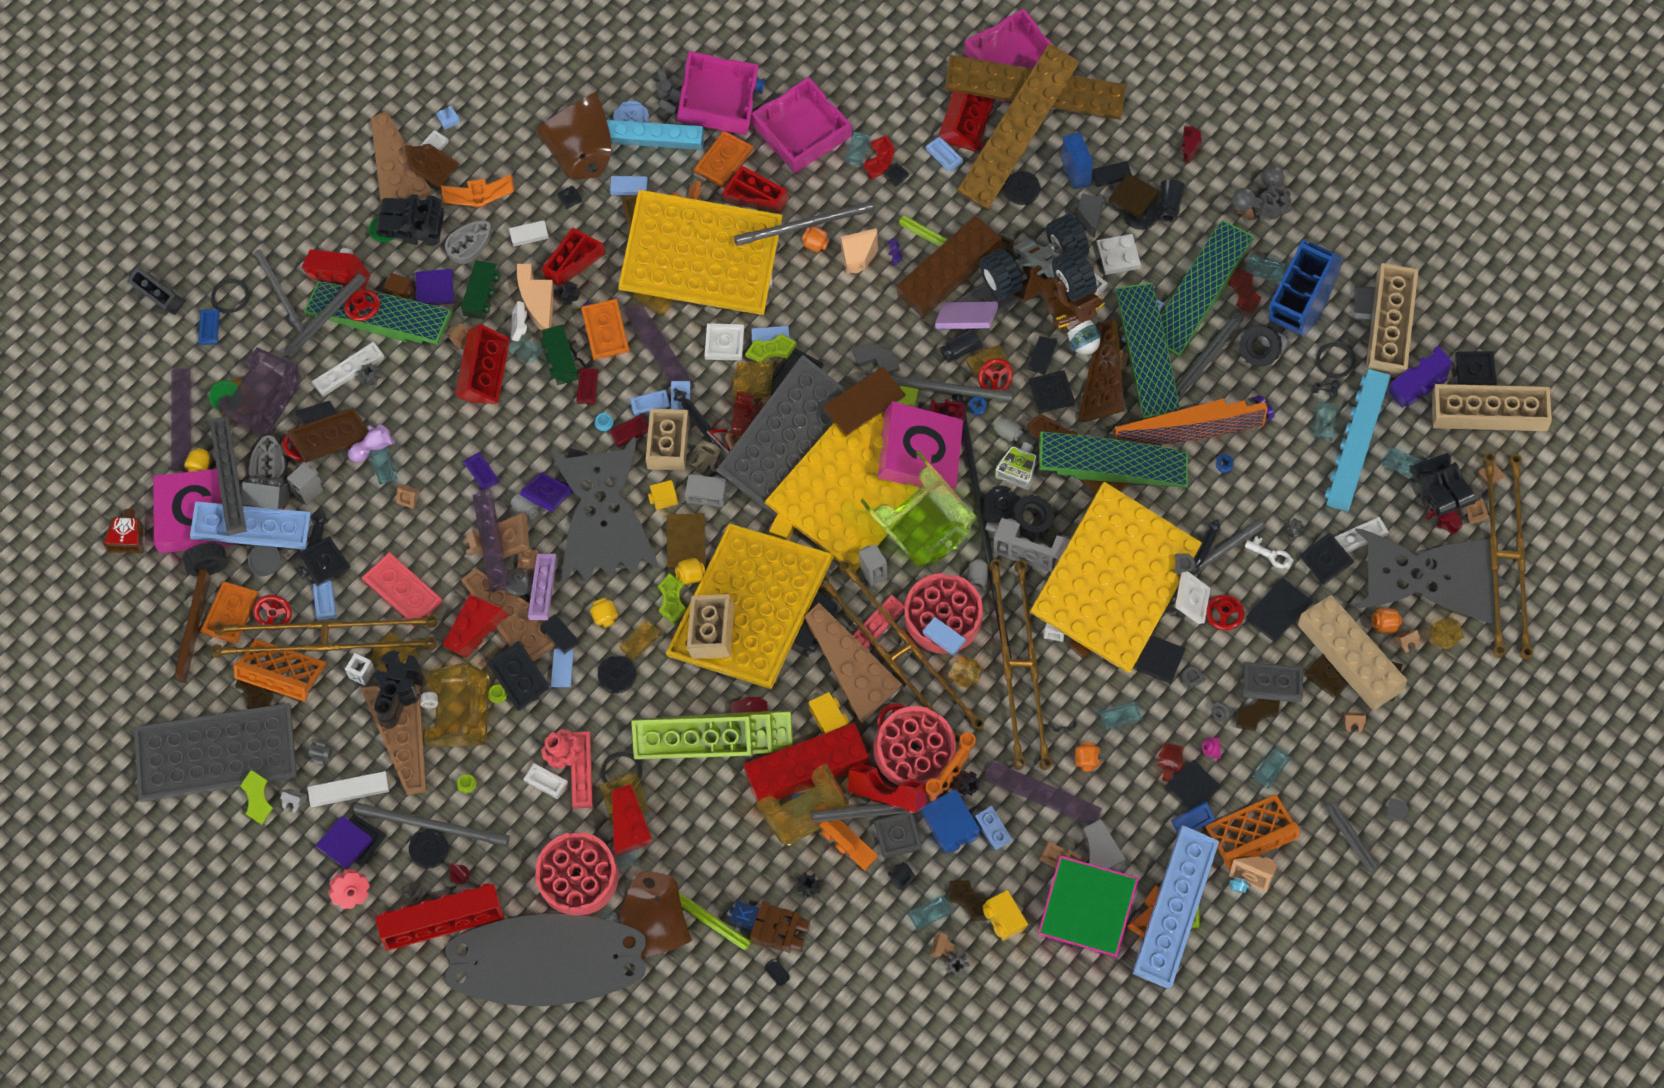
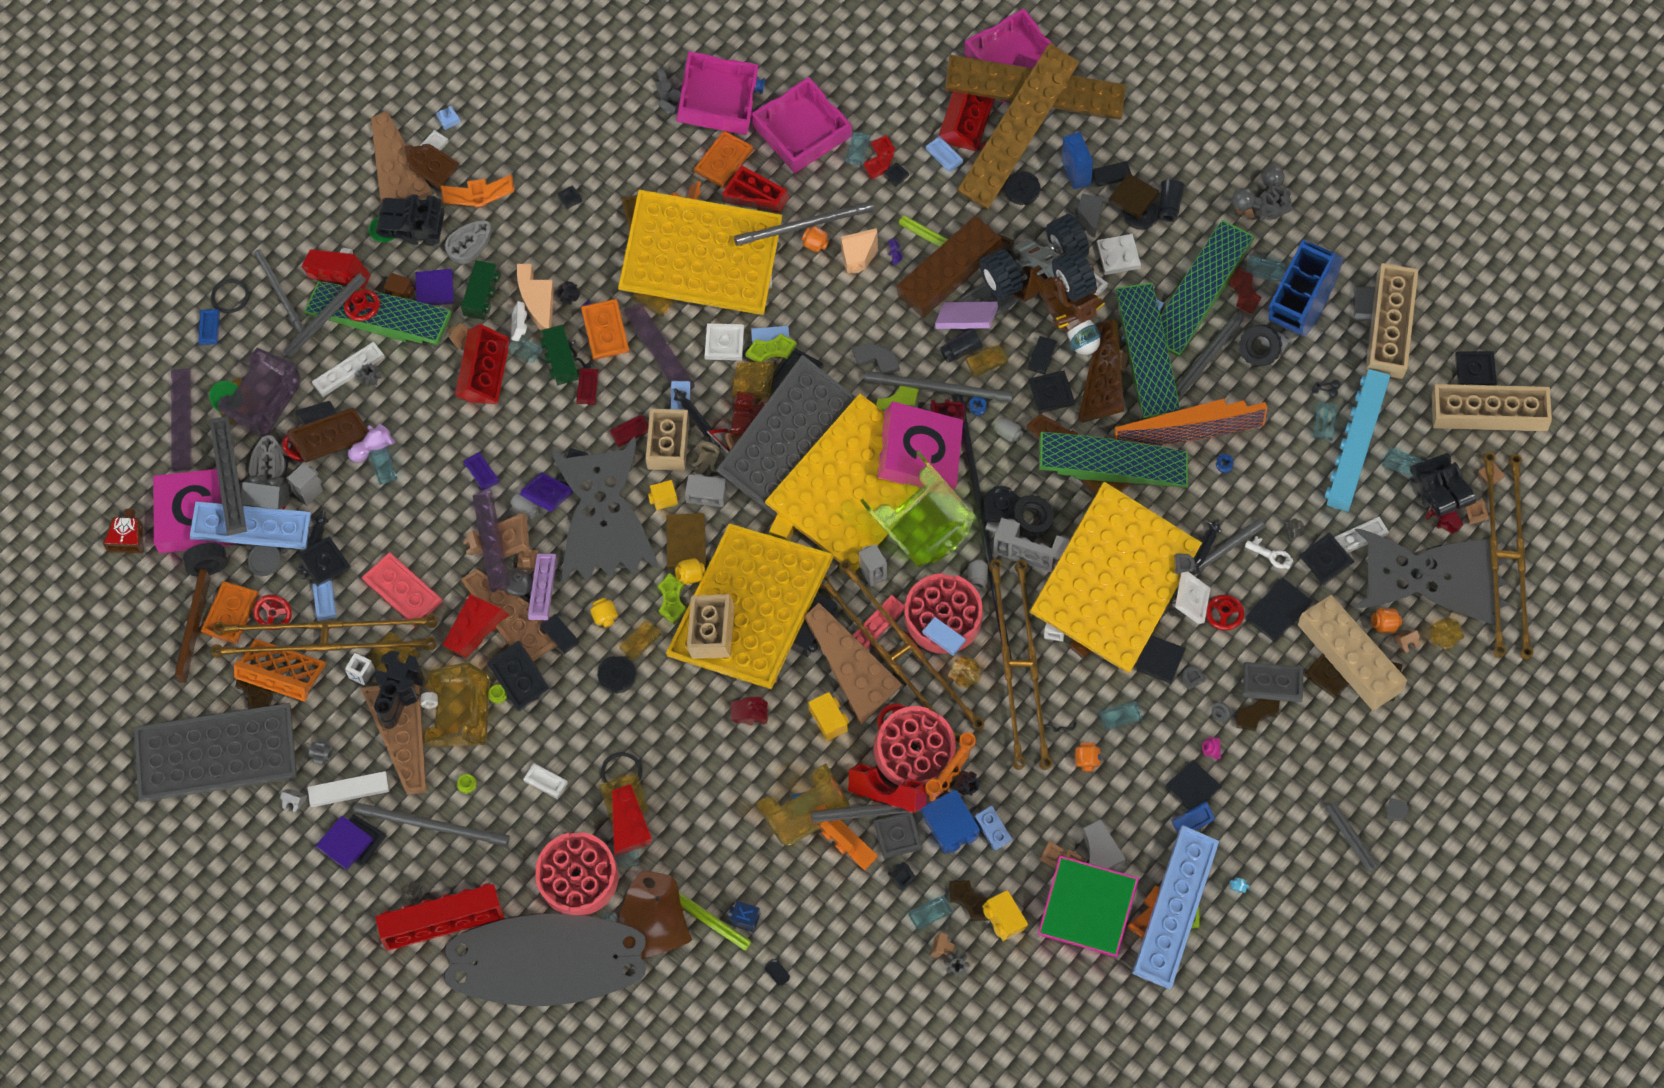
(156, 290): black brick -> none
(198, 460): yellow head -> none
(255, 788): lime tile -> none
(348, 889): coral plant -> none
(407, 496): medium nougat tile -> none
(428, 849): black tile -> none
(459, 873): dark red plate -> none
(528, 233): white tile -> none
(561, 749): coral plant -> none
(562, 668): light blue tile -> none
(572, 257): red wedge -> none
(579, 131): reddish brown piece -> none
(582, 773): coral tile -> none
(603, 422): medium azure plate -> none
(628, 185): light blue tile -> none
(632, 112): light blue tile -> none
(654, 400): light blue tile -> none
(656, 134): medium azure brick -> none
(712, 735): lime slope -> none
(772, 916): reddish brown hips -> none
(792, 768): red brick -> none
(813, 882): black gear -> none
(863, 401): reddish brown tile -> none
(988, 371): red piece -> none
(1017, 466): torso -> none
(1042, 793): clear purple tile -> none
(1170, 760): clear red piece -> none
(1192, 139): dark red hand -> none
(1255, 870): light nougat slope -> none
(1259, 399): dark purple piece -> none
(1263, 843): orange fence -> none
(1271, 768): clear light blue tile -> none
(1337, 345): black tyre -> none
(1353, 717): medium nougat tile -> none
(1421, 379): dark purple wedge -> none

